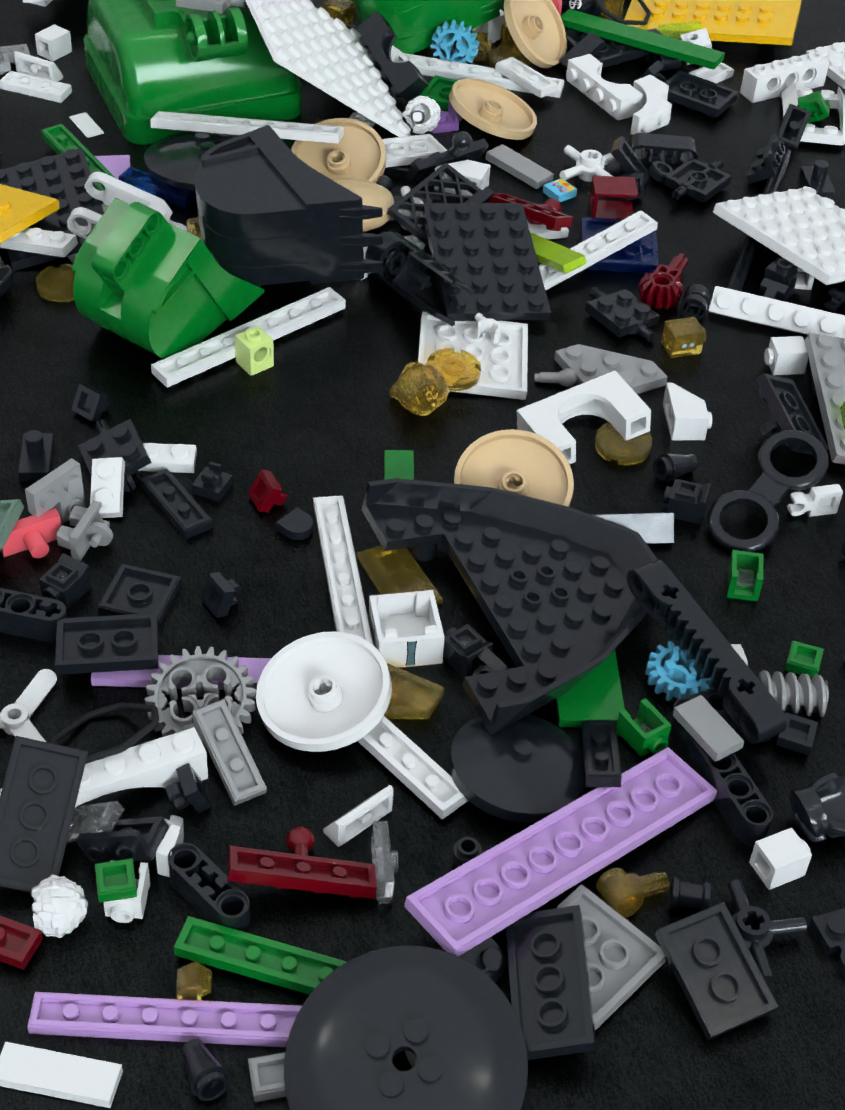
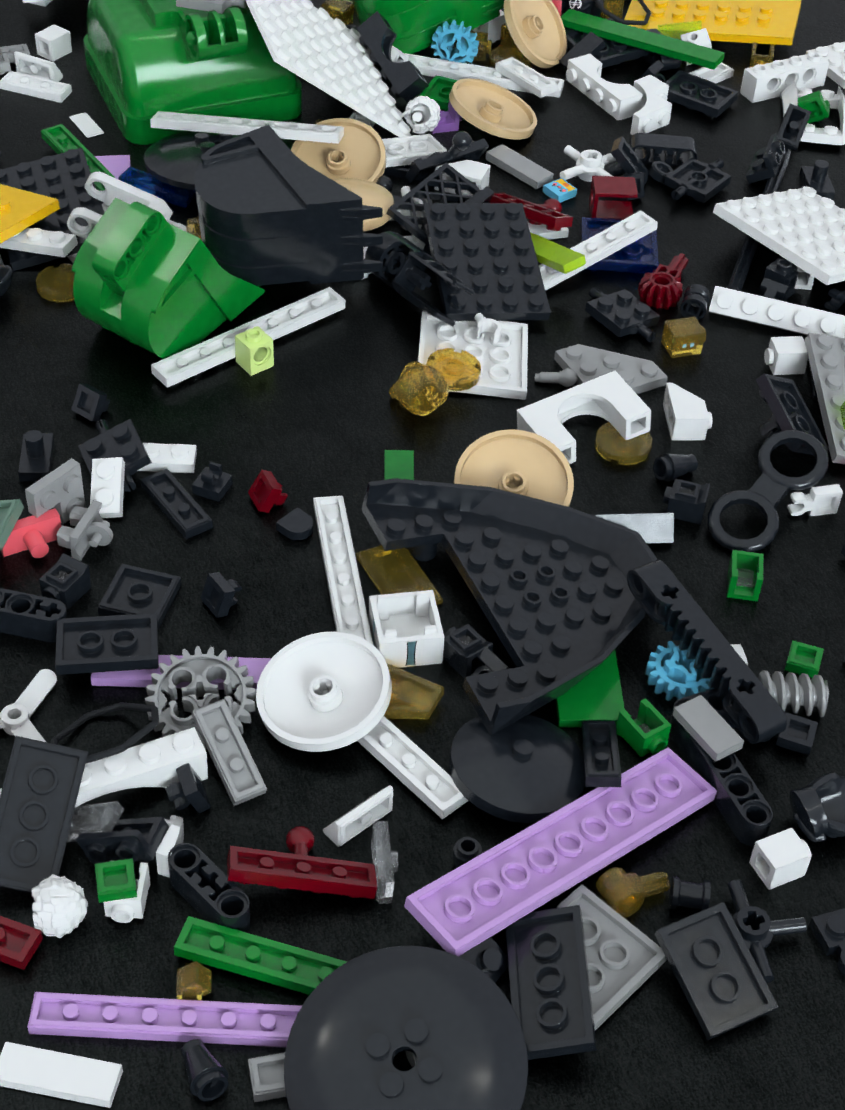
(756, 59): none -> clear yellow window

